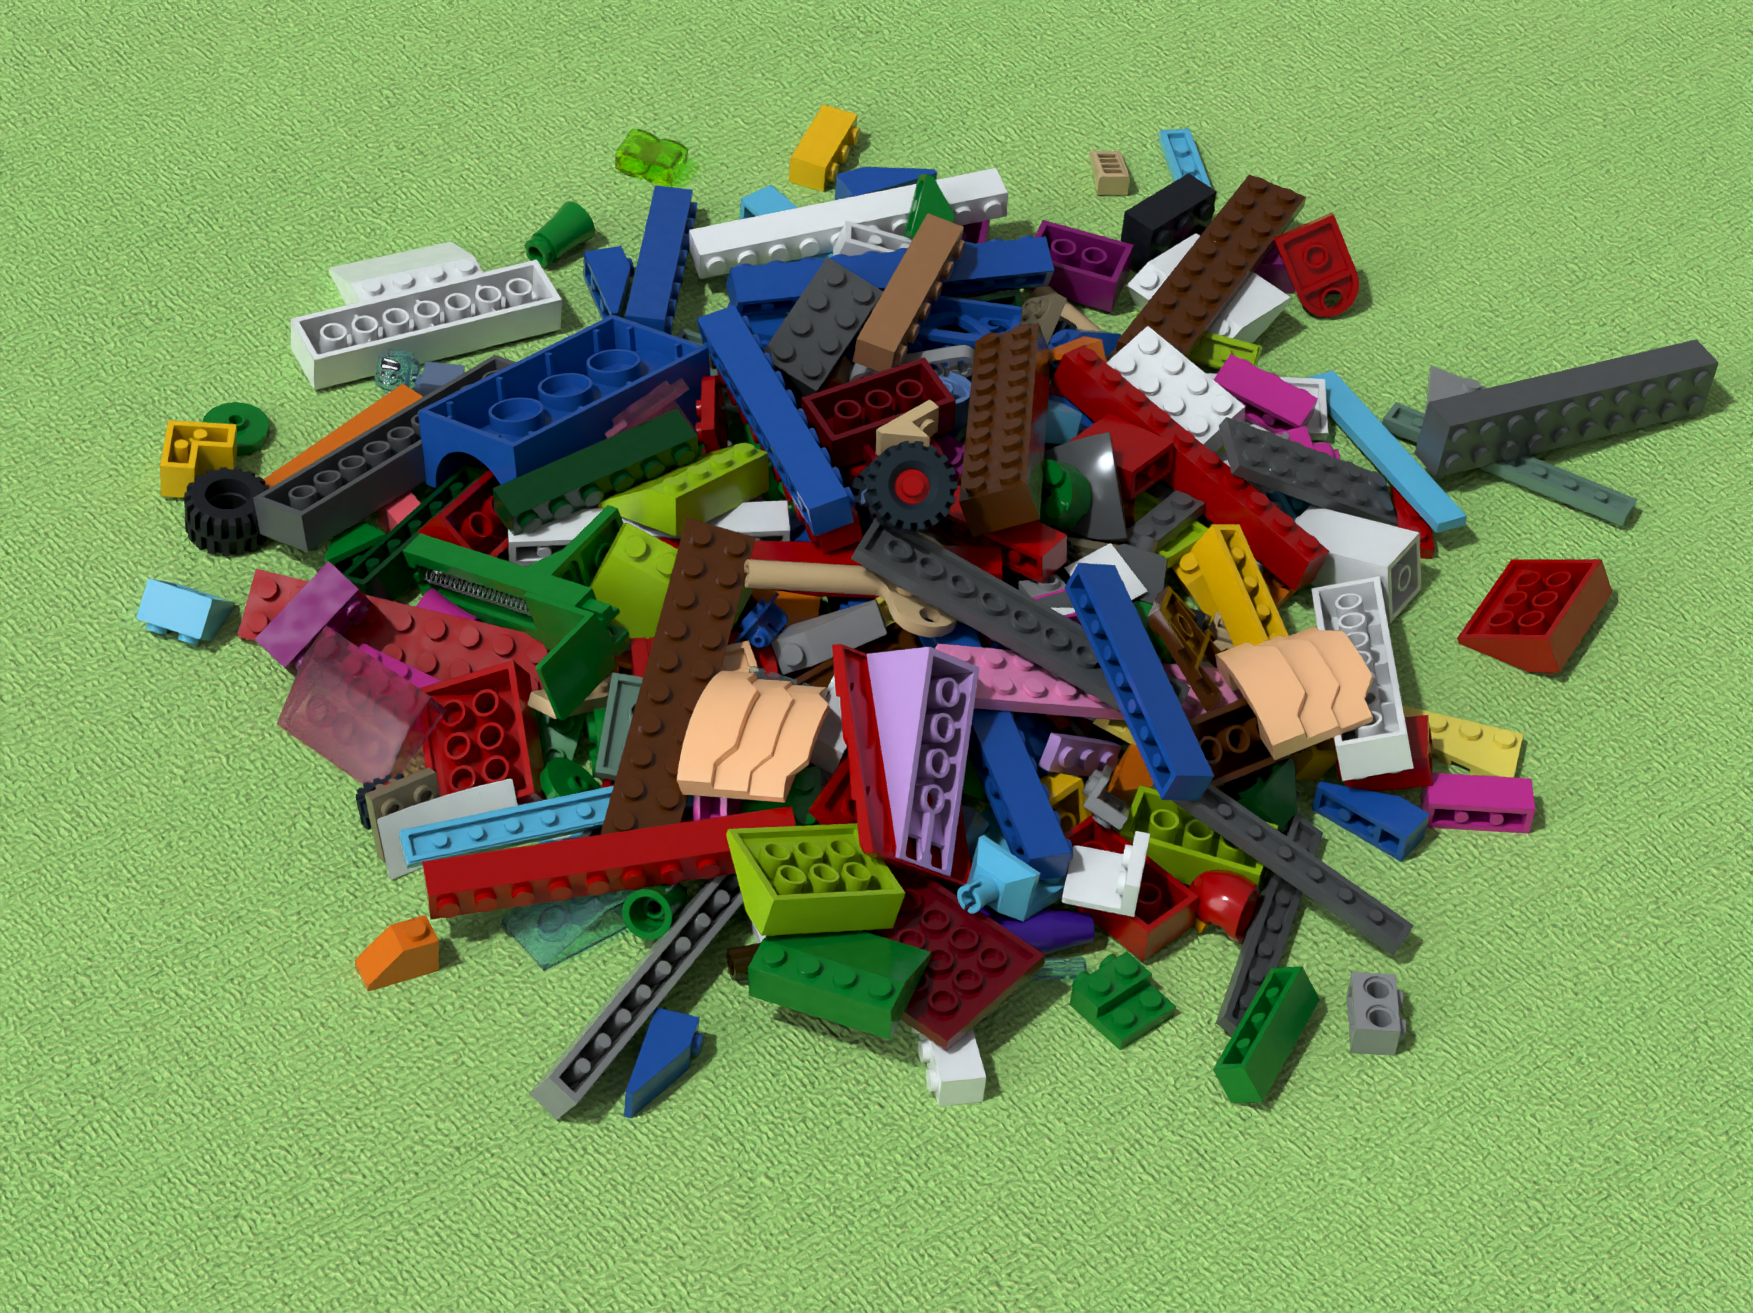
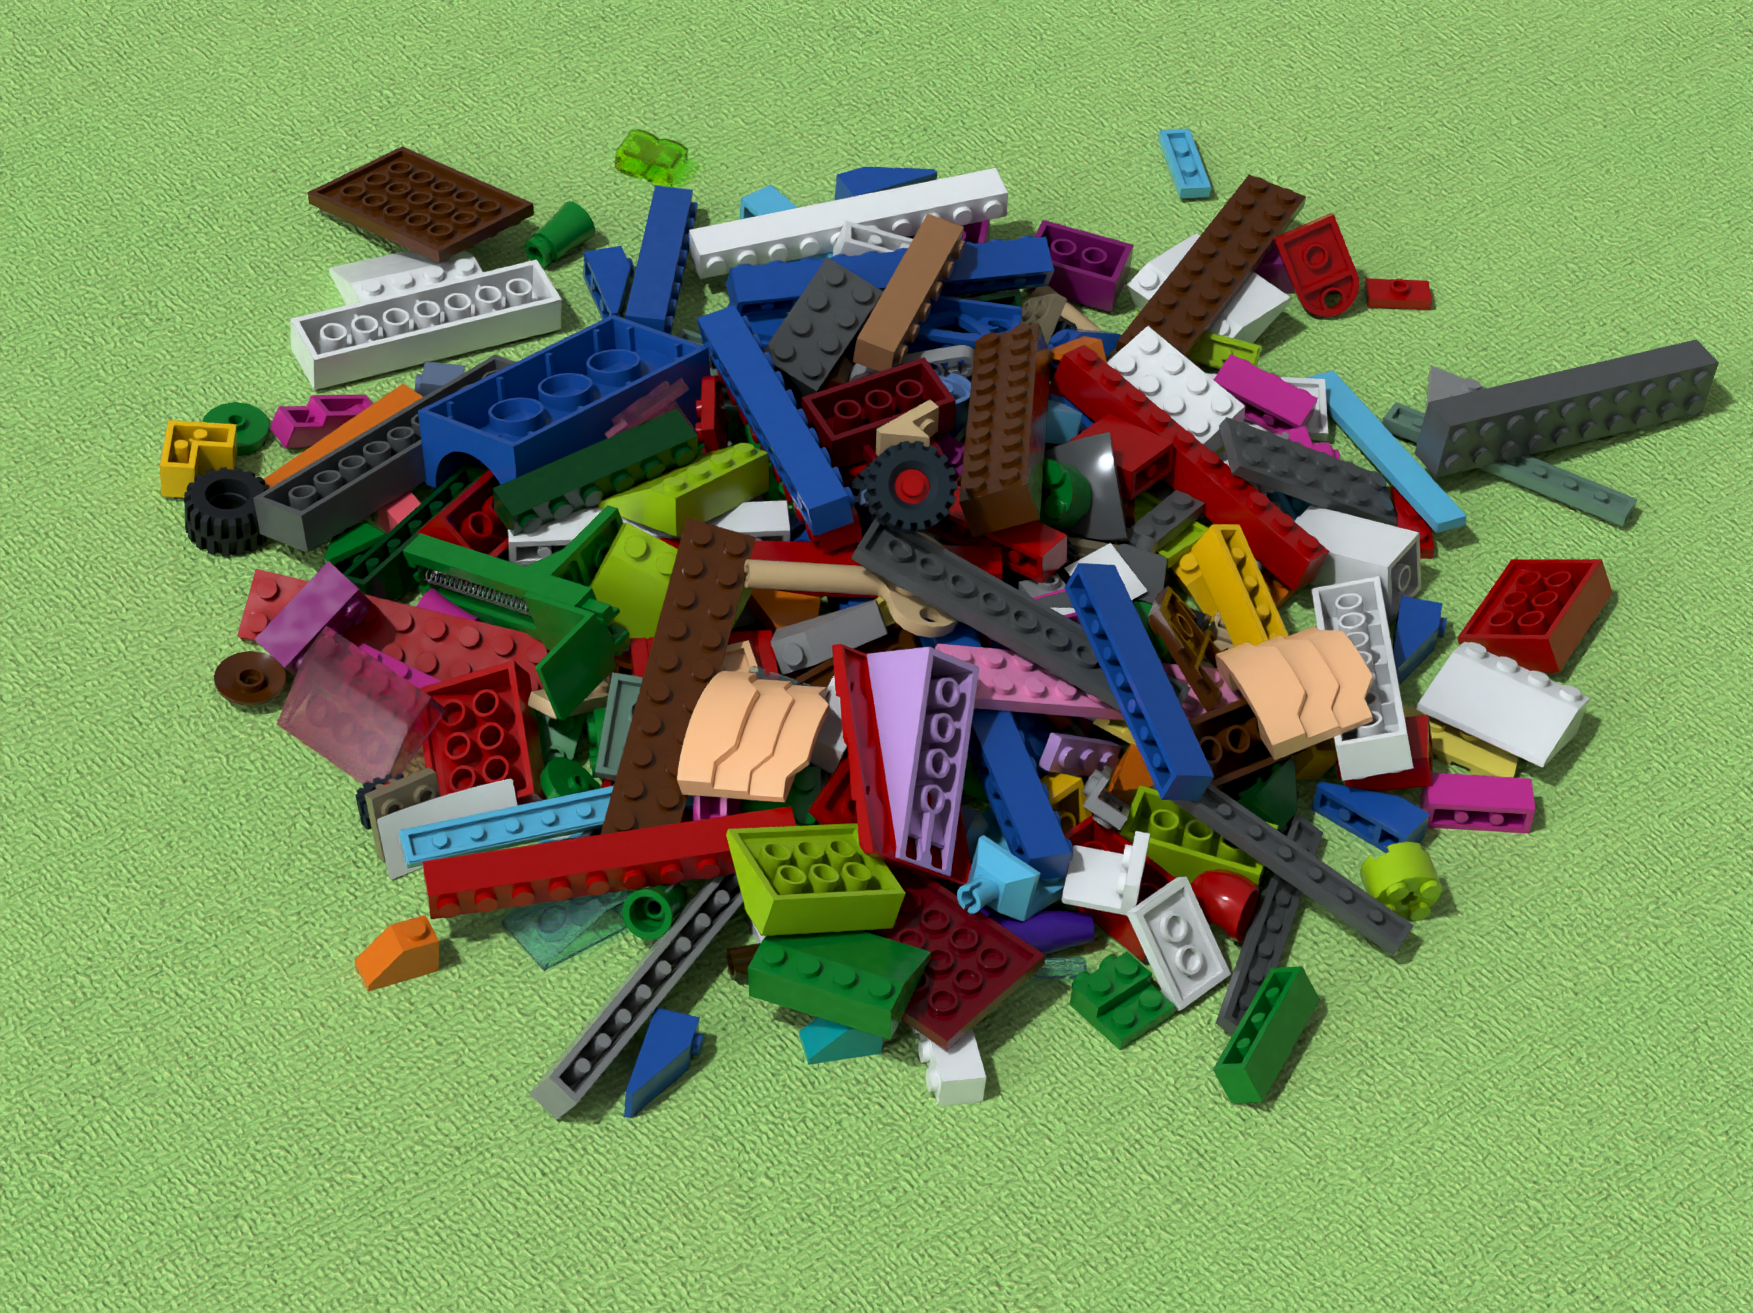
(183, 610): medium azure slope -> none
(250, 678): none -> reddish brown dish
(323, 414): none -> dark pink slope
(396, 368): clear light blue head -> none
(421, 204): none -> reddish brown plate
(763, 623): blue hinge -> none
(823, 148): yellow brick -> none
(831, 1041): none -> teal slope
(926, 200): green slope -> none
(1109, 173): tan slope -> none
(1167, 219): black brick -> none
(1178, 943): none -> white plate
(1374, 1013): light grey brick -> none
(1398, 294): none -> red plate
(1403, 880): none -> lime brick
(1415, 633): none -> blue slope
(1504, 704): none -> white slope

